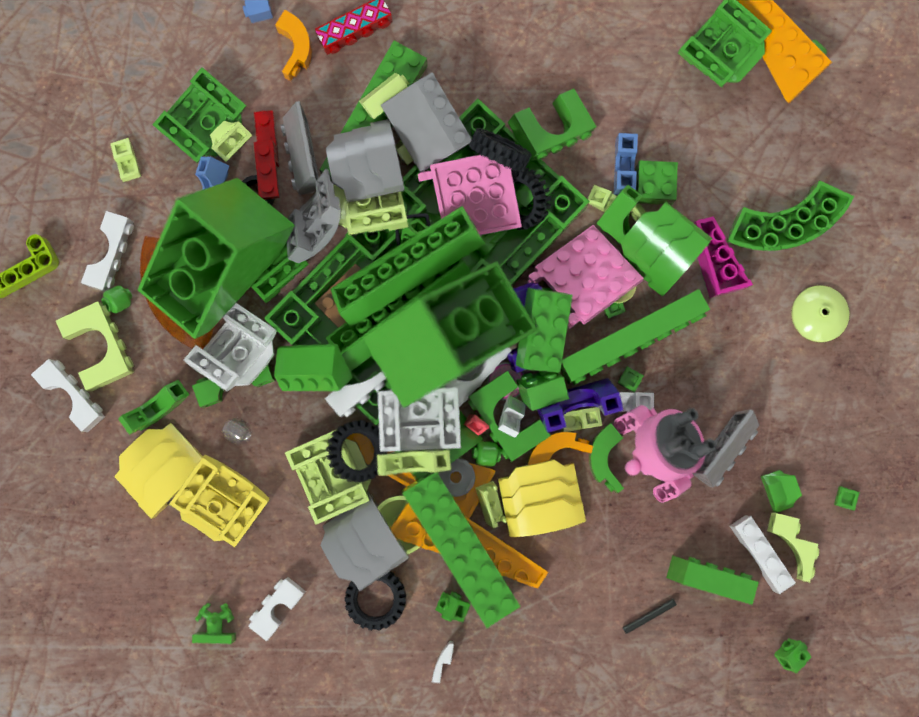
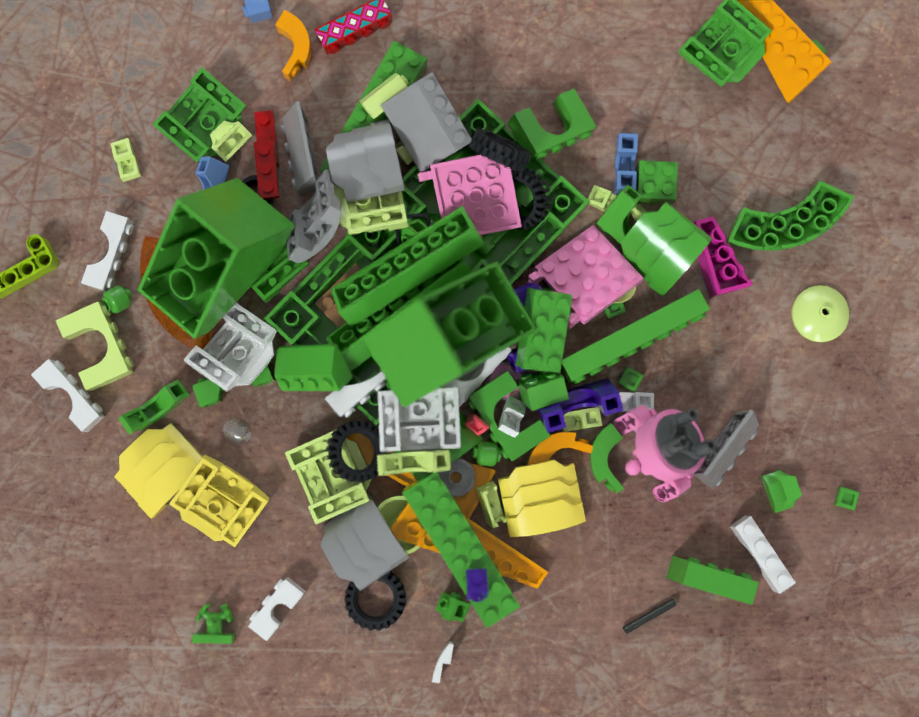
(476, 584): none -> dark purple bracket
(793, 655): bright green brick -> none
(804, 551): yellowish green arch -> none

